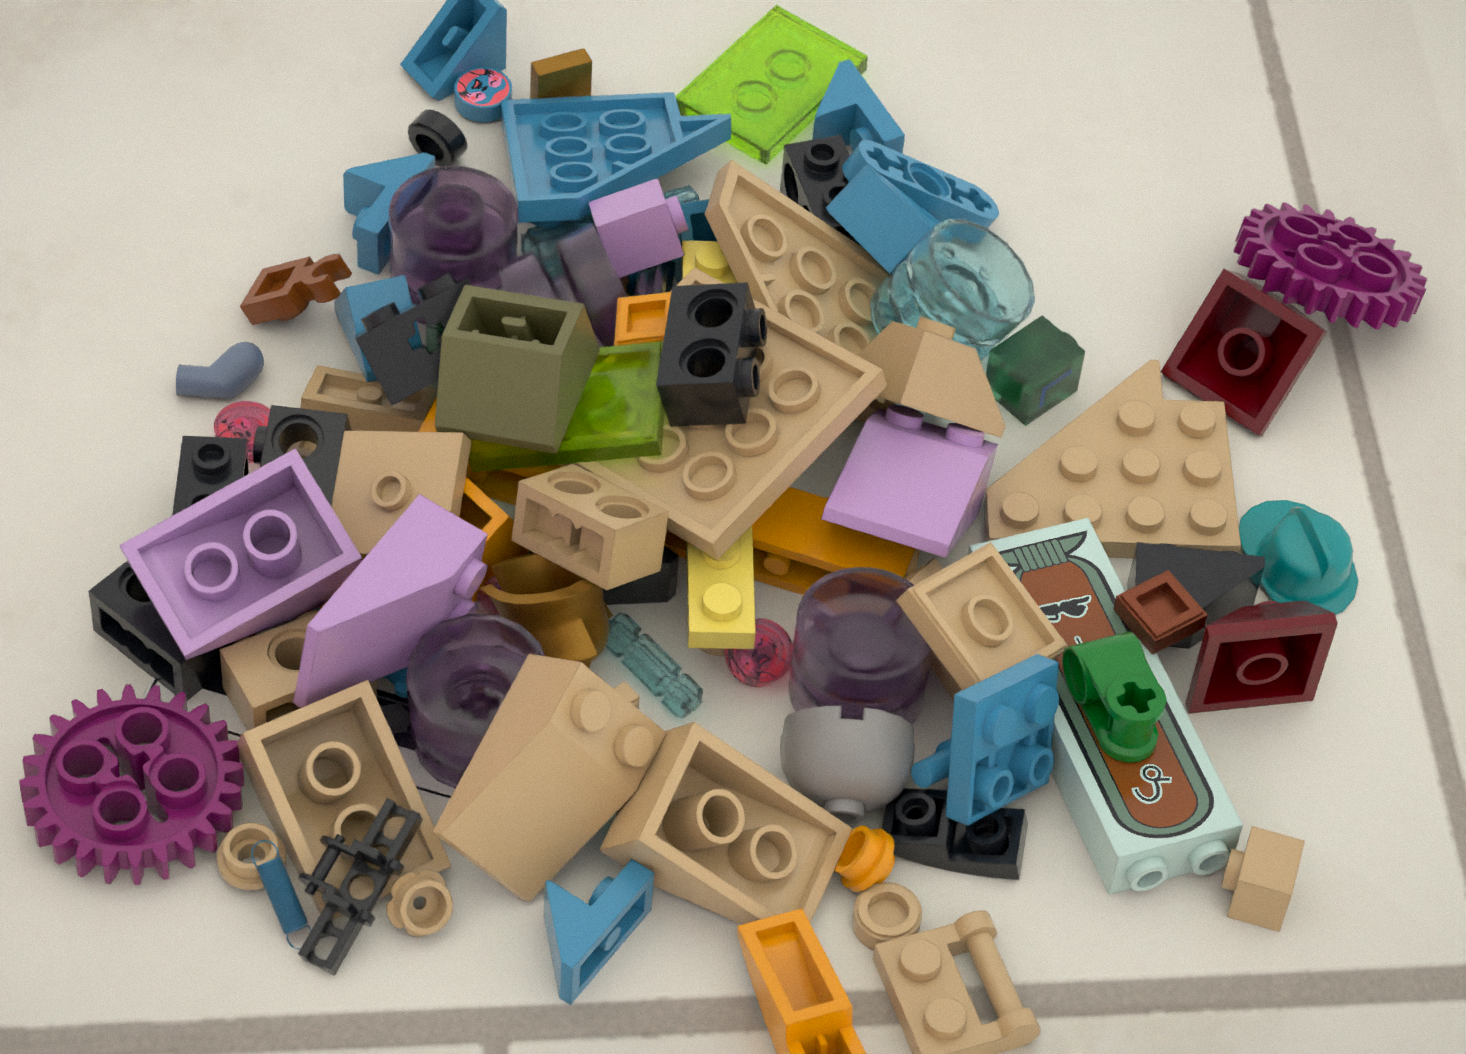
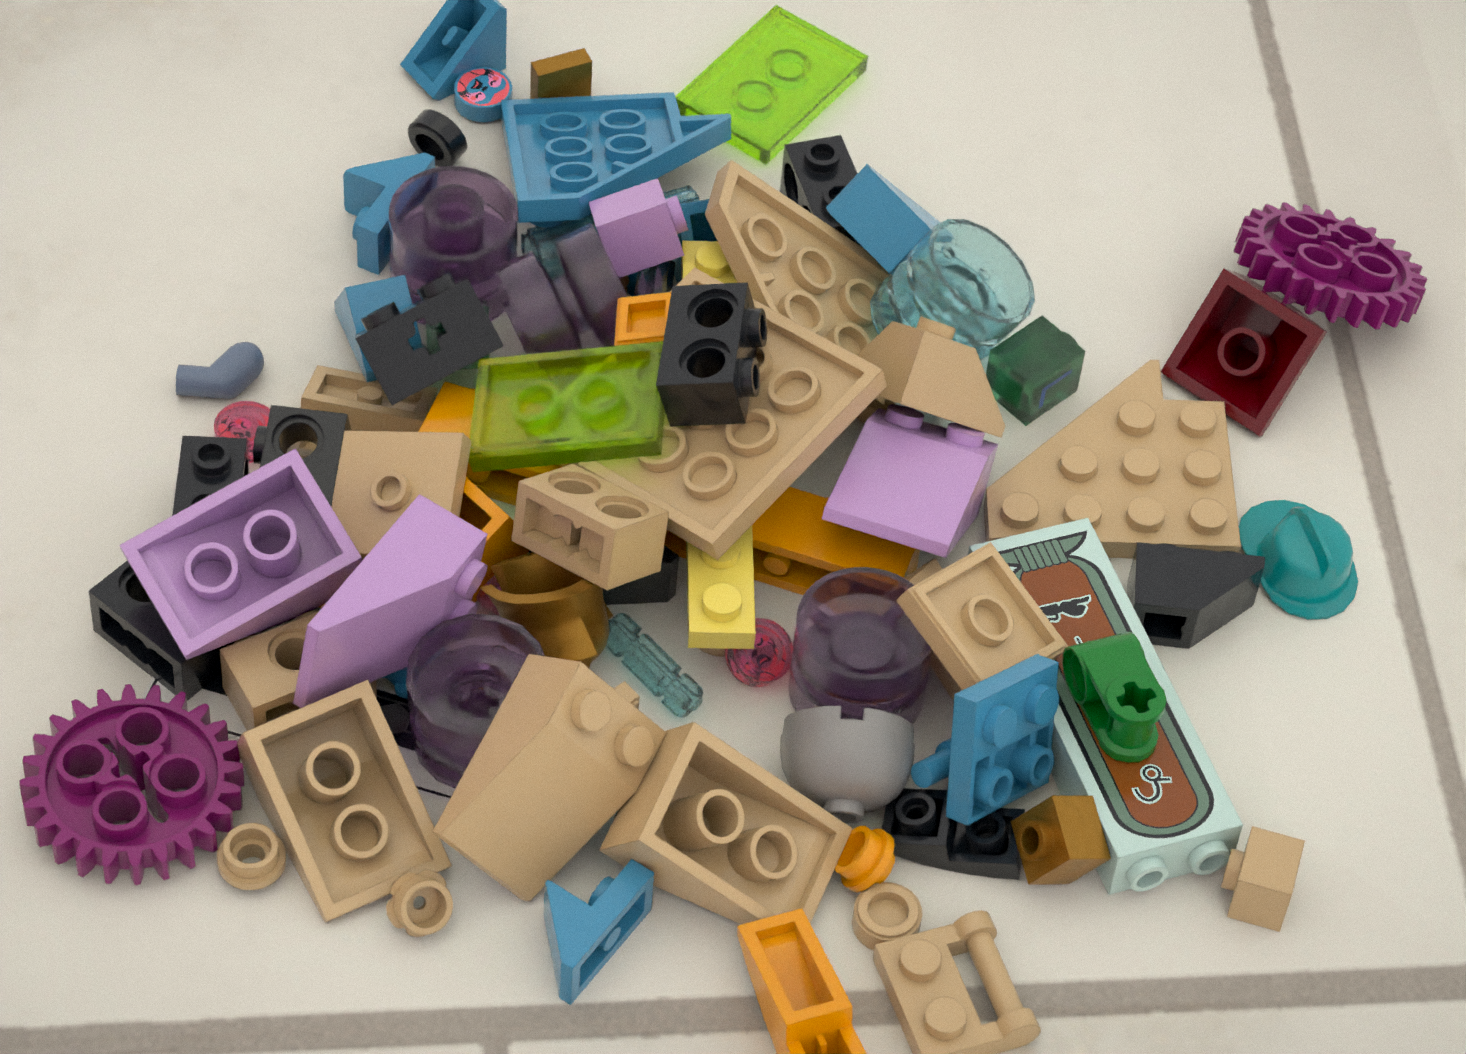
(281, 894): dark azure piece -> none
(288, 288): dark orange plate -> none
(340, 899): black piece -> none
(513, 368): olive slope -> none
(855, 112): dark azure slope -> none
(931, 188): dark azure beam -> none
(1060, 839): none -> pearl gold plate
(1160, 612): copper tile -> none
(1262, 657): dark red slope -> none

